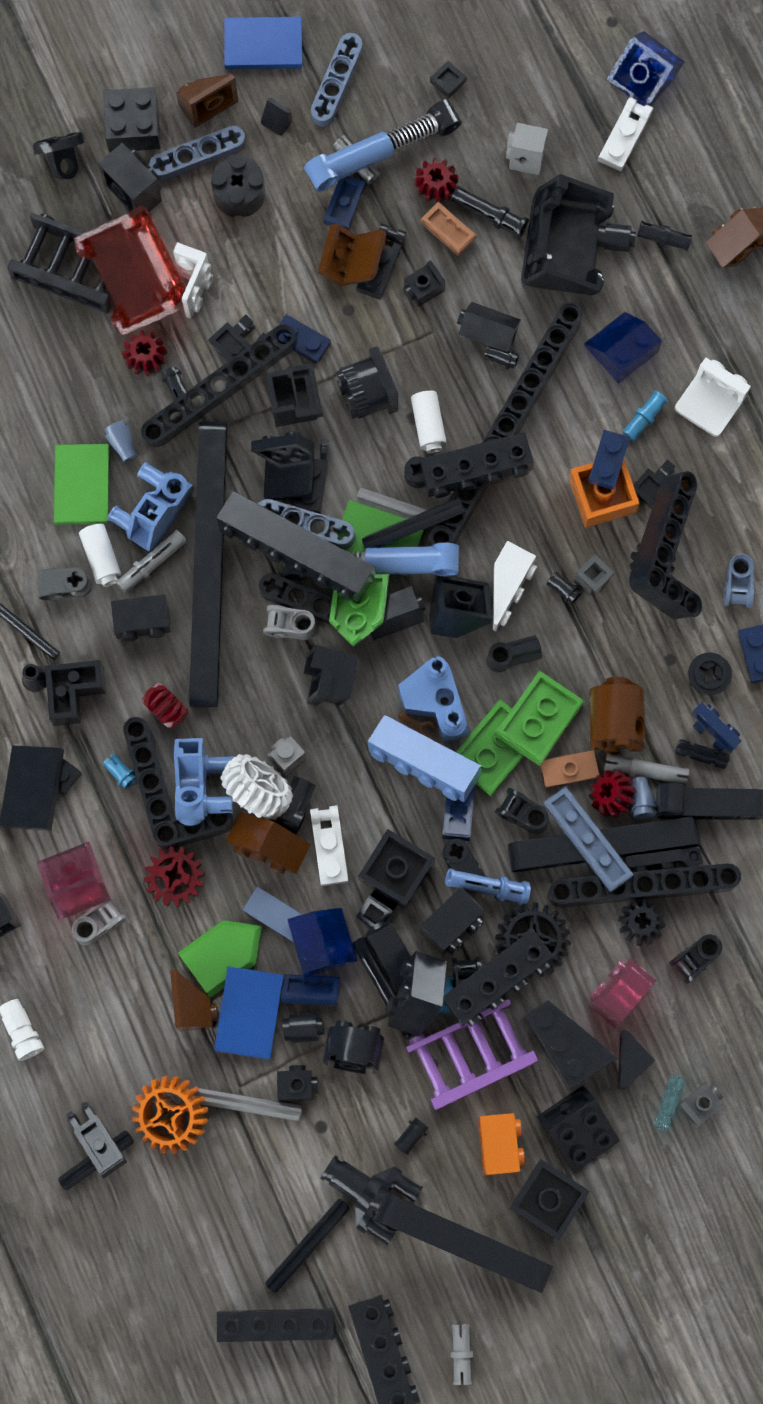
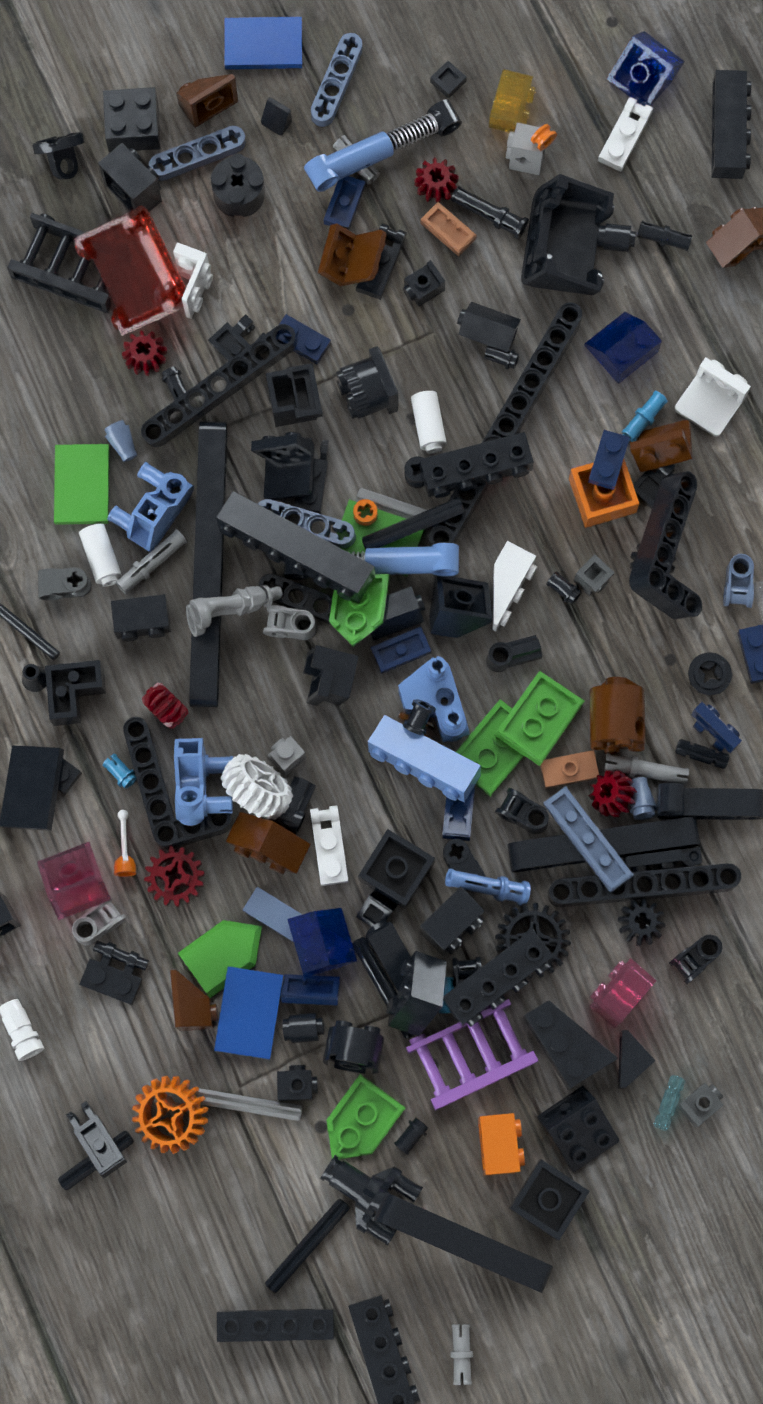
(112, 981): none -> black plate
(124, 865): none -> hinge
(241, 602): none -> light grey piece
(361, 1119): none -> bright green tile
(362, 504): none -> orange bush
(401, 650): none -> dark blue plate
(419, 717): none -> black bush
(511, 101): none -> clear yellow brick
(543, 137): none -> orange bush
(663, 446): none -> reddish brown bracket
(730, 124): none -> black brick

